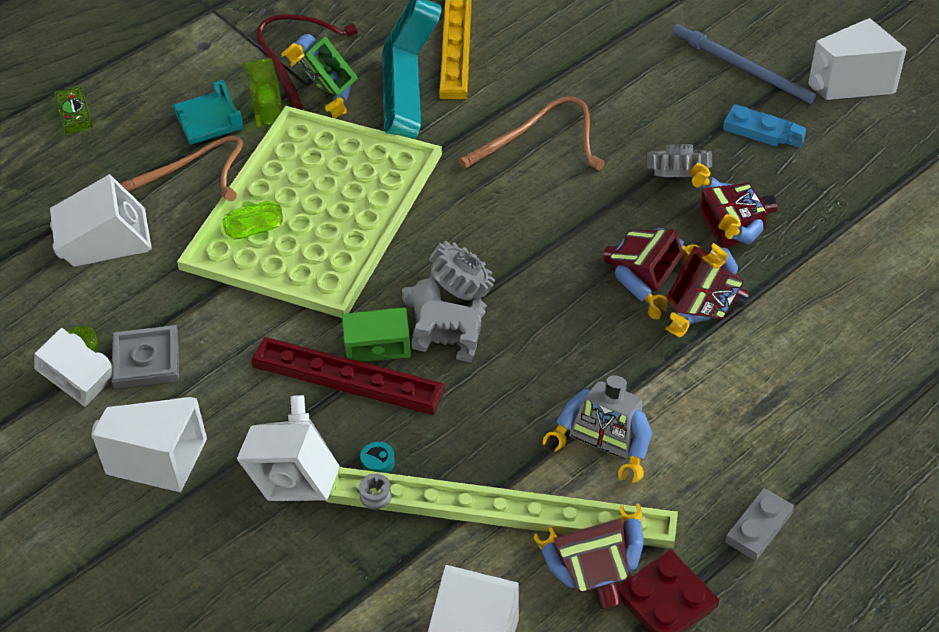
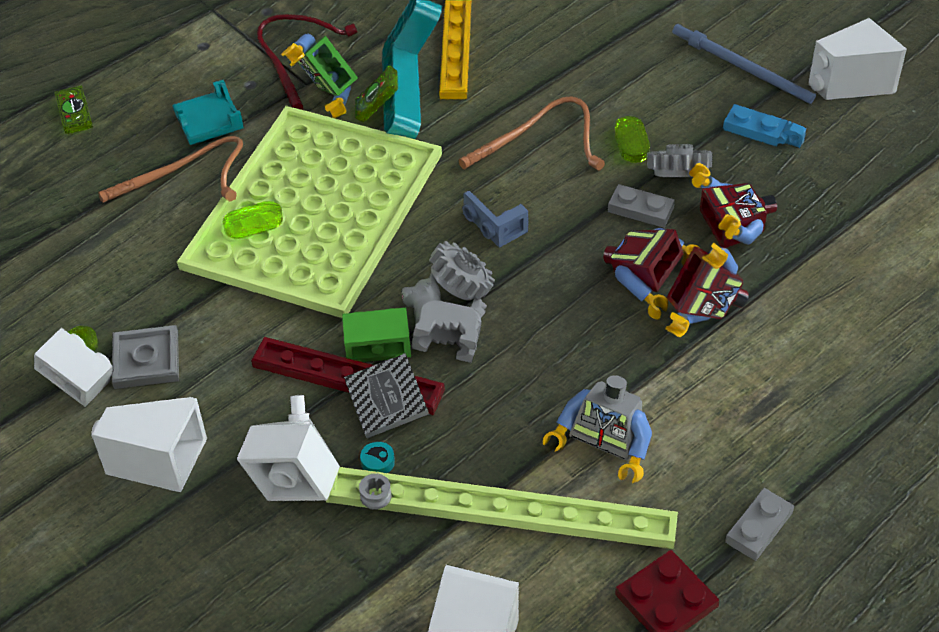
(99, 224): white slope -> none
(263, 91): clear neon green brick -> none
(376, 94): none -> clear neon green tile
(386, 395): none -> tile
(499, 229): none -> sand blue bracket
(596, 555): torso -> none
(632, 139): none -> clear neon green tile
(641, 205): none -> light grey plate

